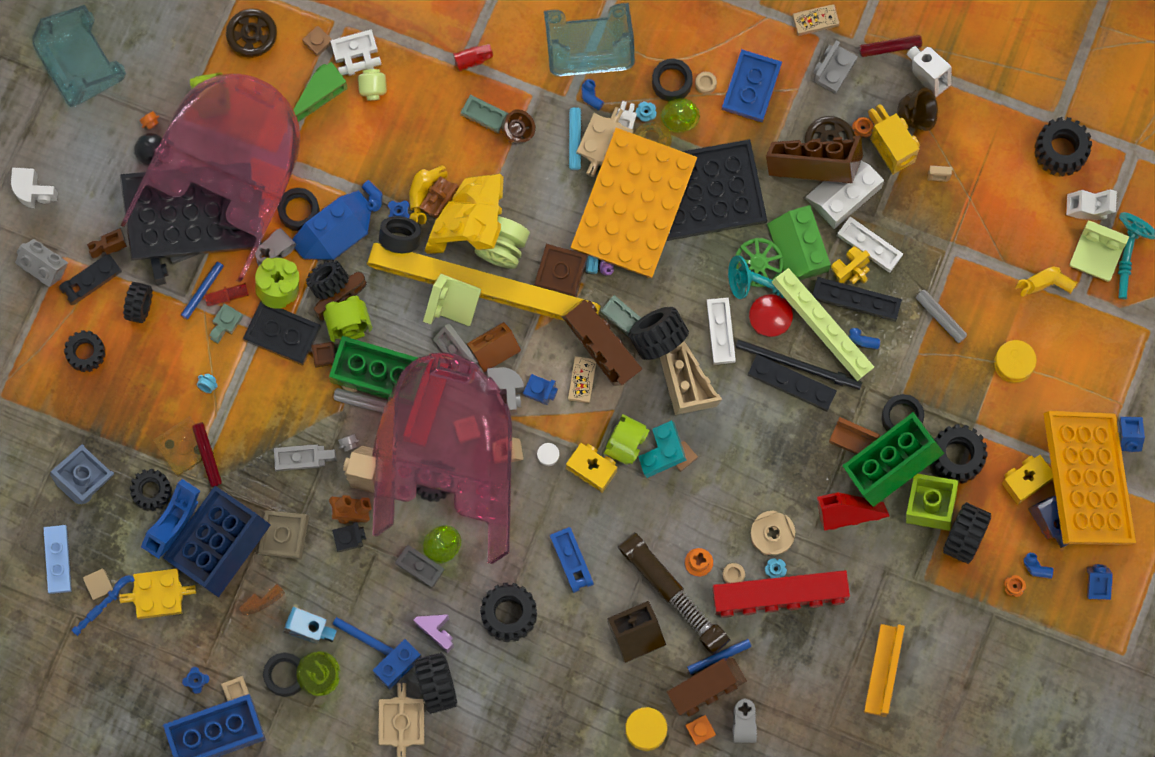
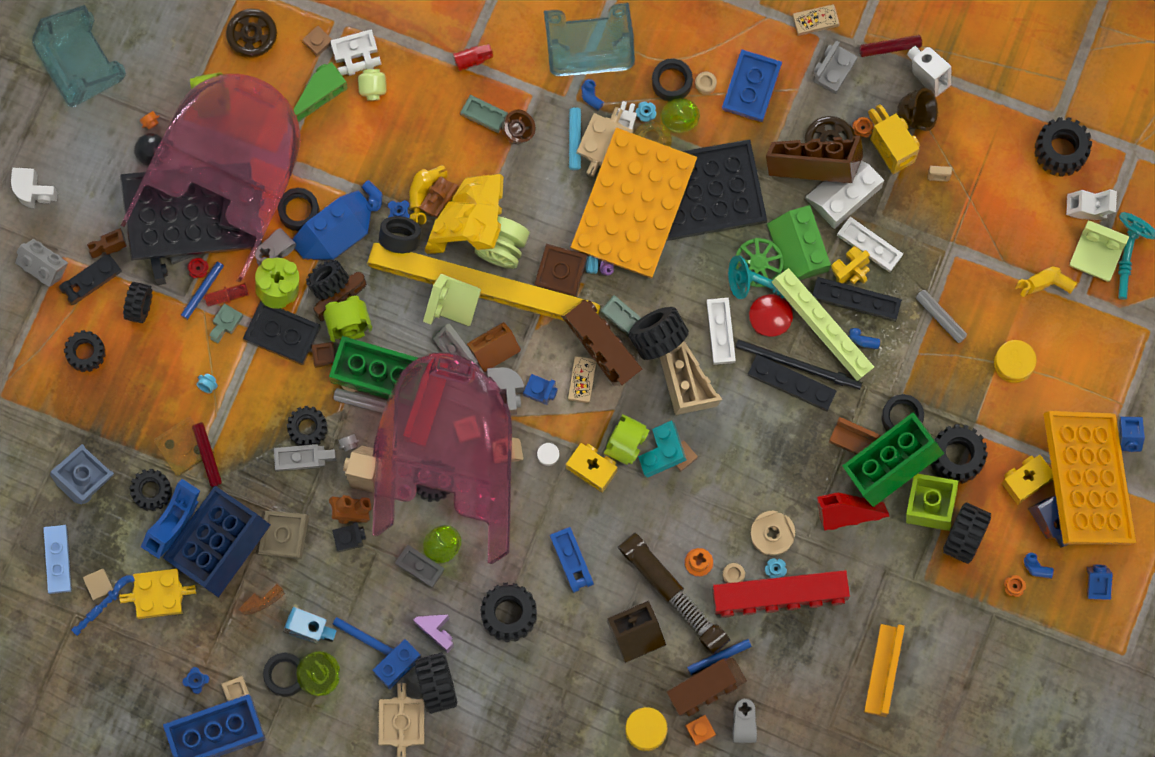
(197, 262): none -> red plate
(303, 414): none -> black tyre

